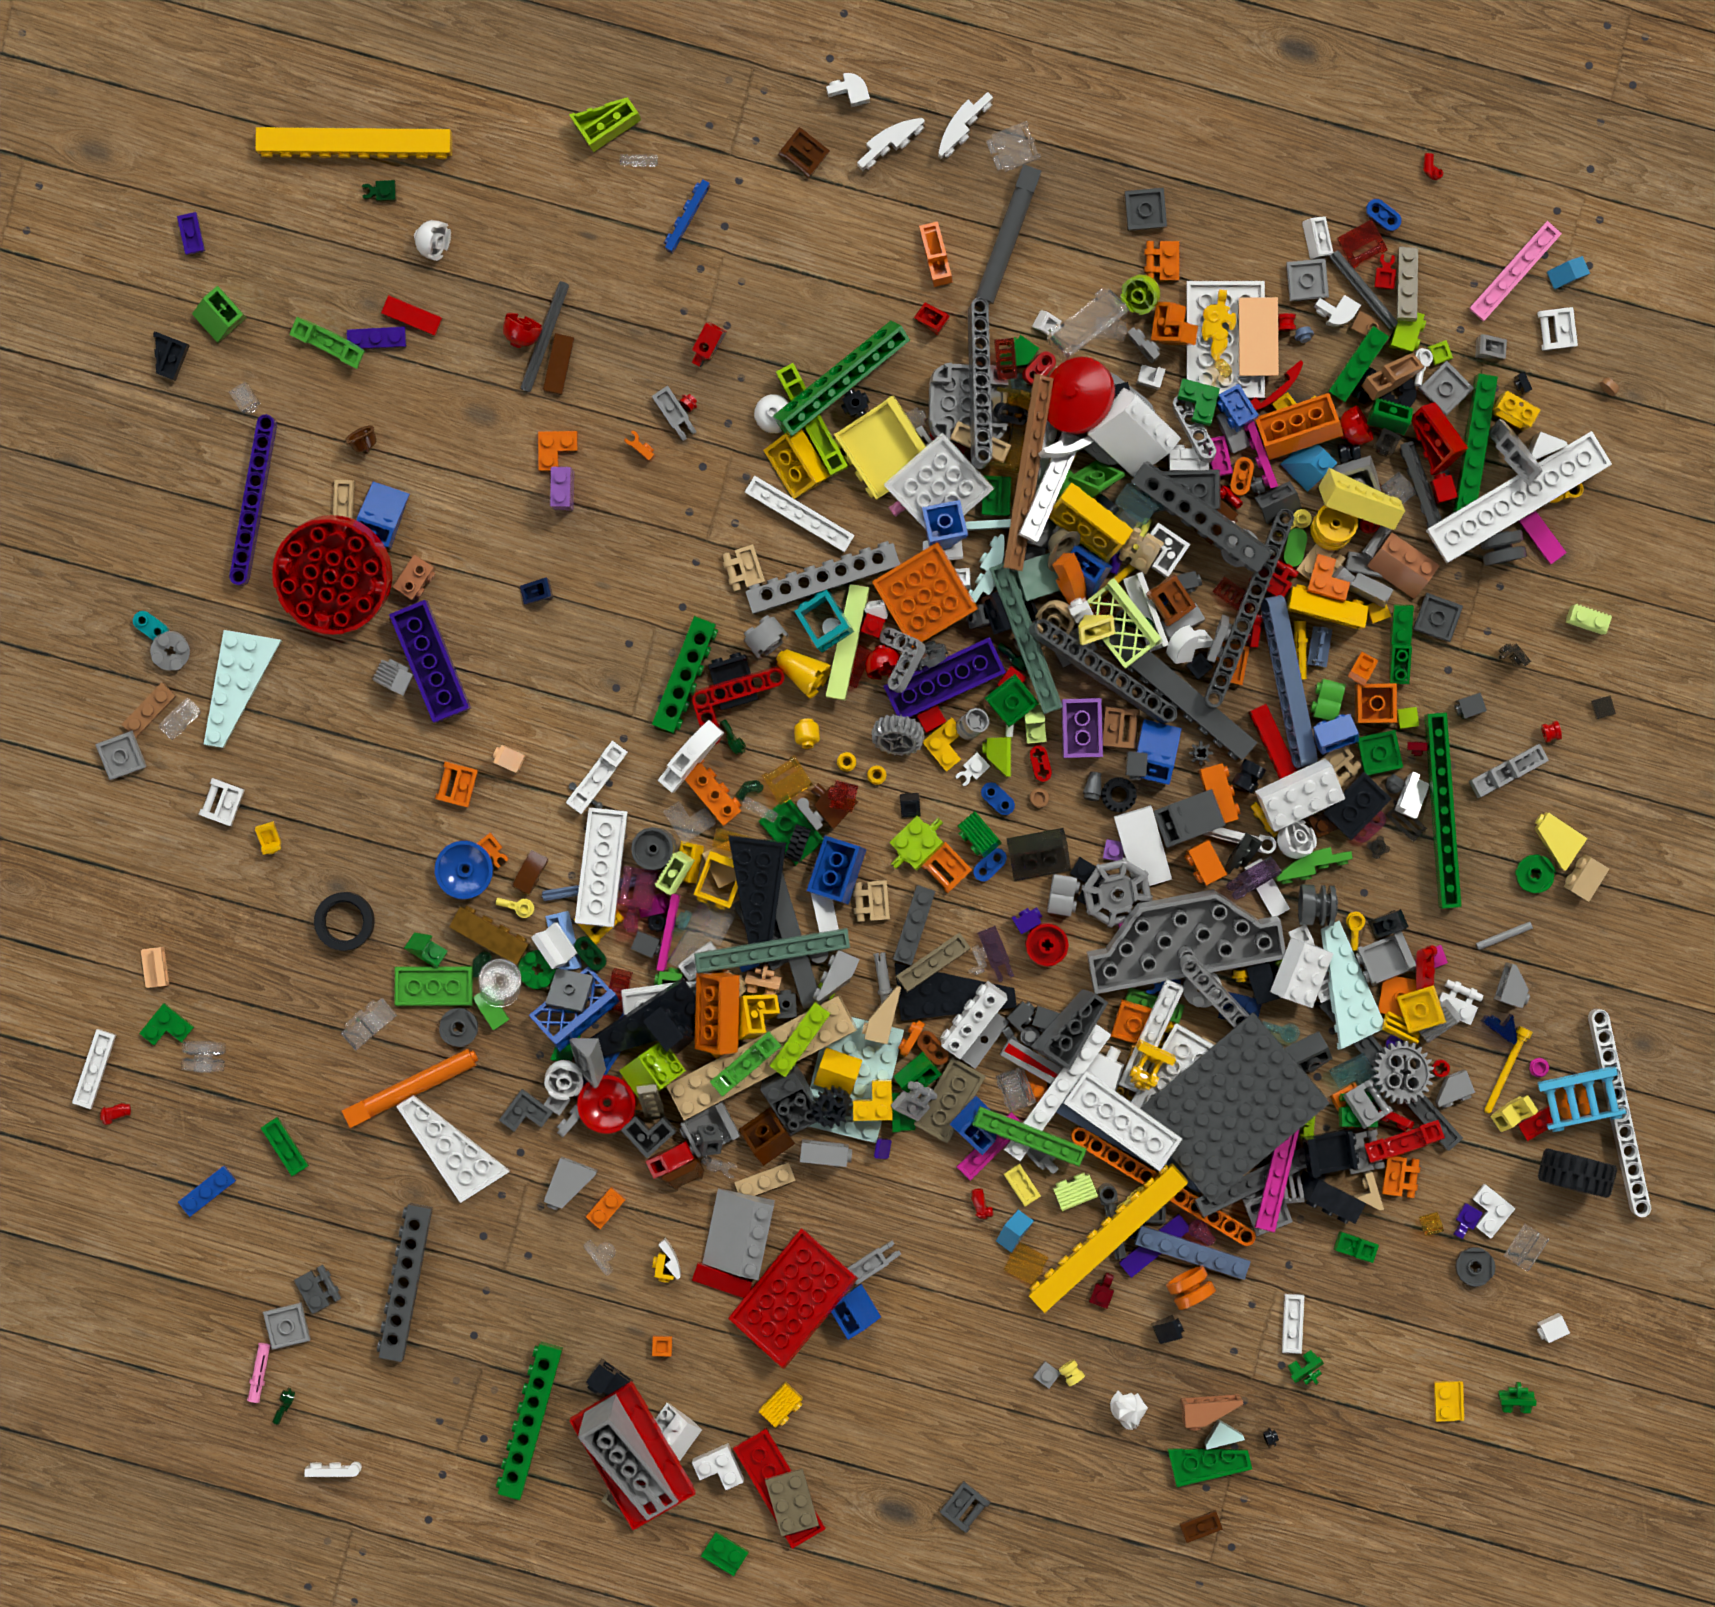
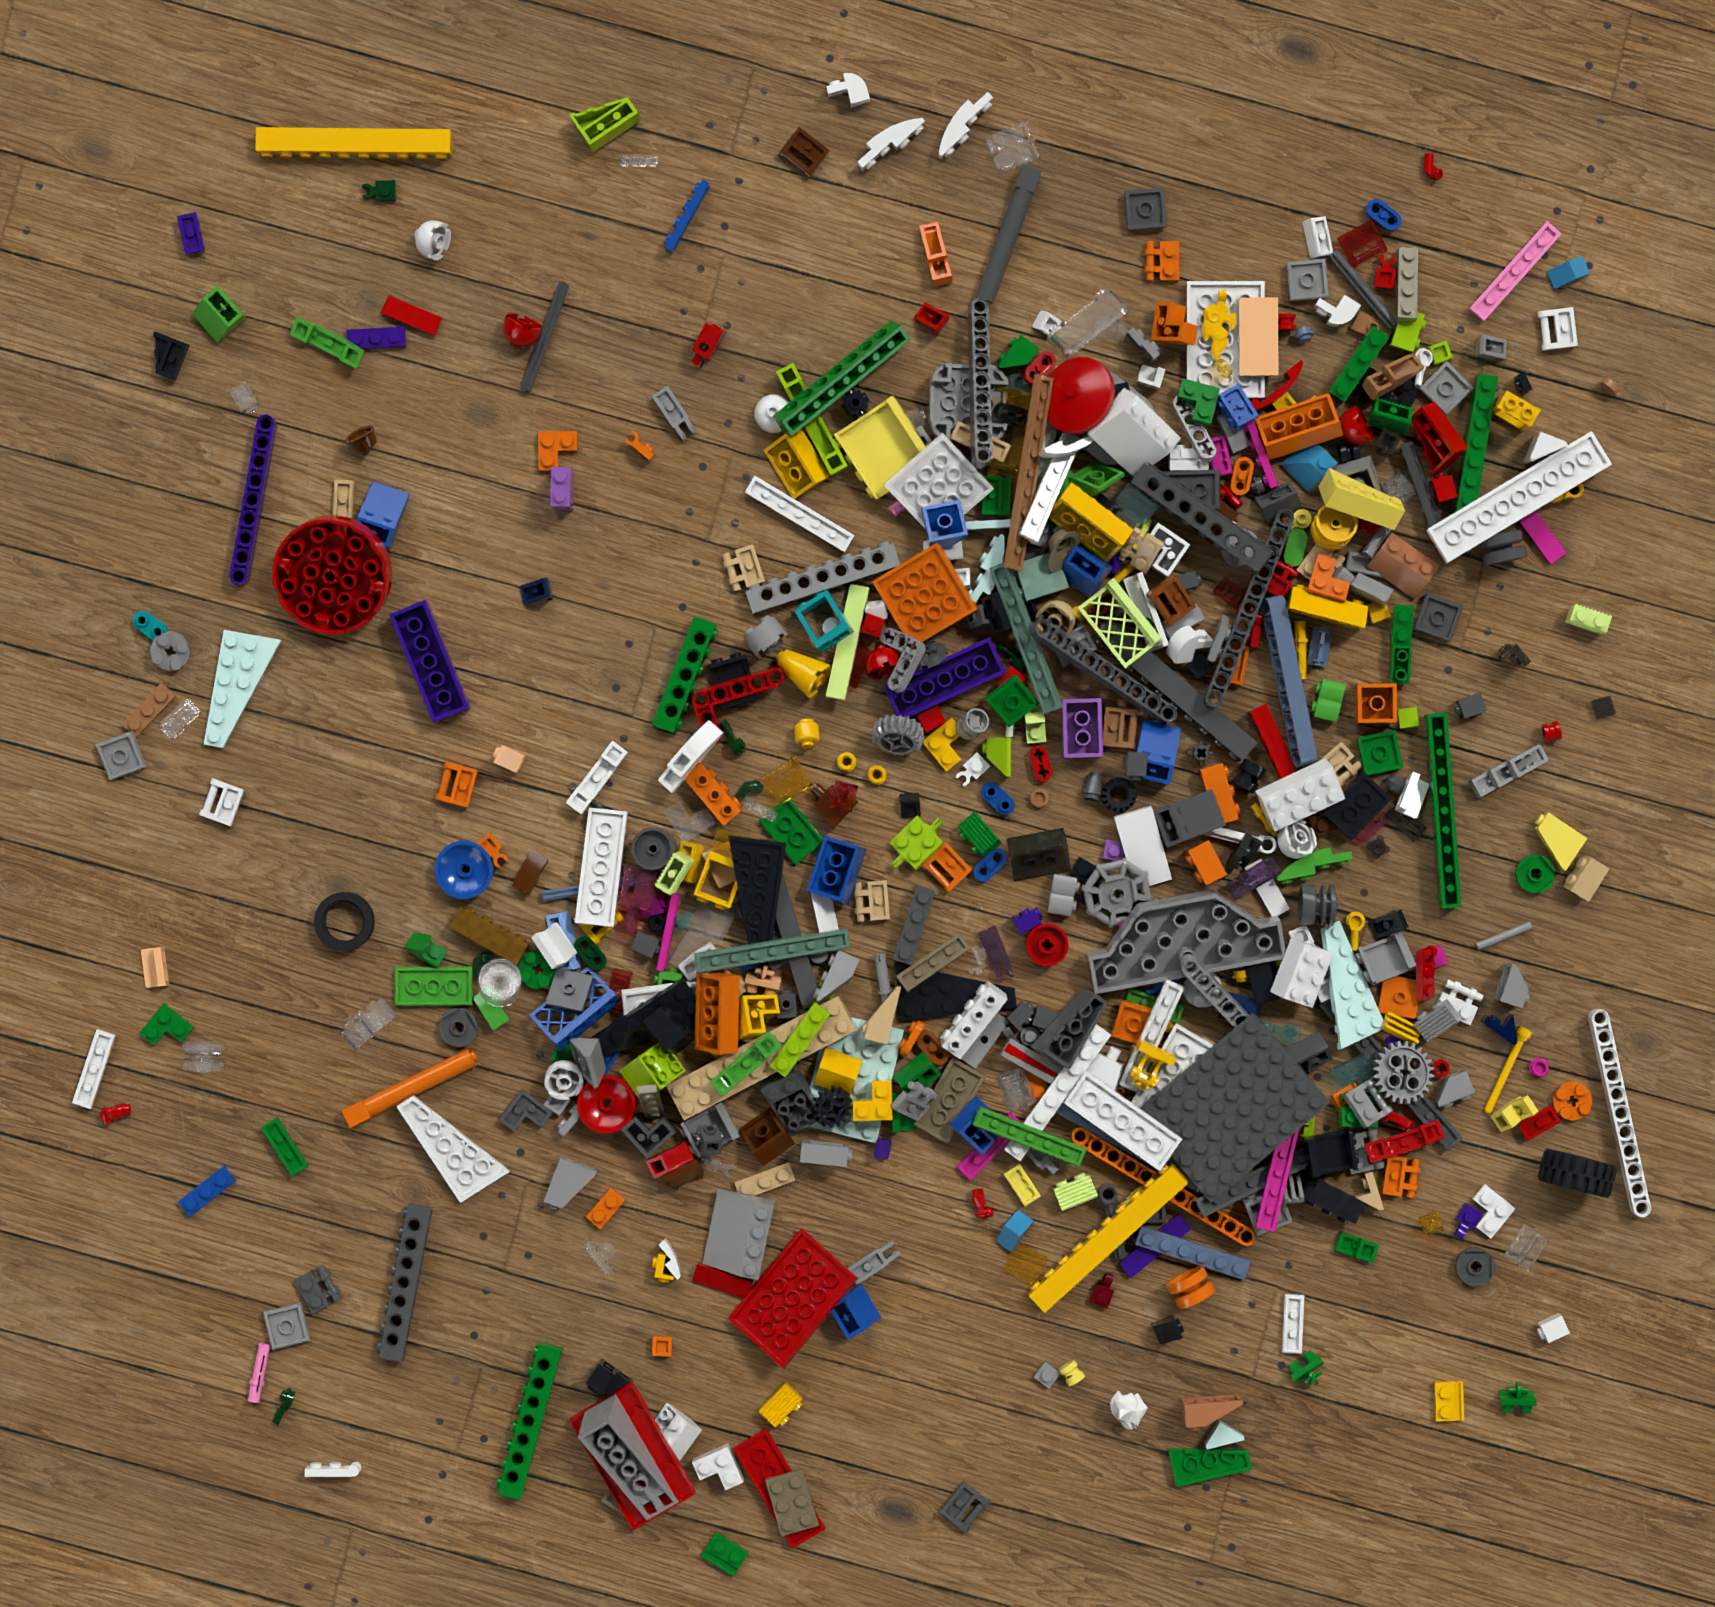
(268, 838): yellow bracket -> none
(393, 676): light grey brick -> none
(414, 578): nougat brick -> none
(523, 908): light yellow plate -> none
(558, 363): reddish brown tile -> none
(688, 402): red plate -> none
(797, 843): black tyre -> none
(815, 818): light grey plate -> none
(1001, 342): clear red slope -> none
(1070, 577): orange slope -> none
(1079, 608): white bracket -> none
(1095, 628): light yellow slope -> none
(1140, 294): lime cylinder -> none
(1200, 1231): clear pink cone -> none
(1201, 1526): reddish brown plate -> none
(1270, 1437): black plate -> none
(1335, 733): slope -> none
(1363, 668): orange plate -> none
(1417, 748): dark red plate -> none
(1421, 1009): yellow tile -> none
(1515, 452): light grey slope -> none
(1587, 1079): medium azure fence -> none

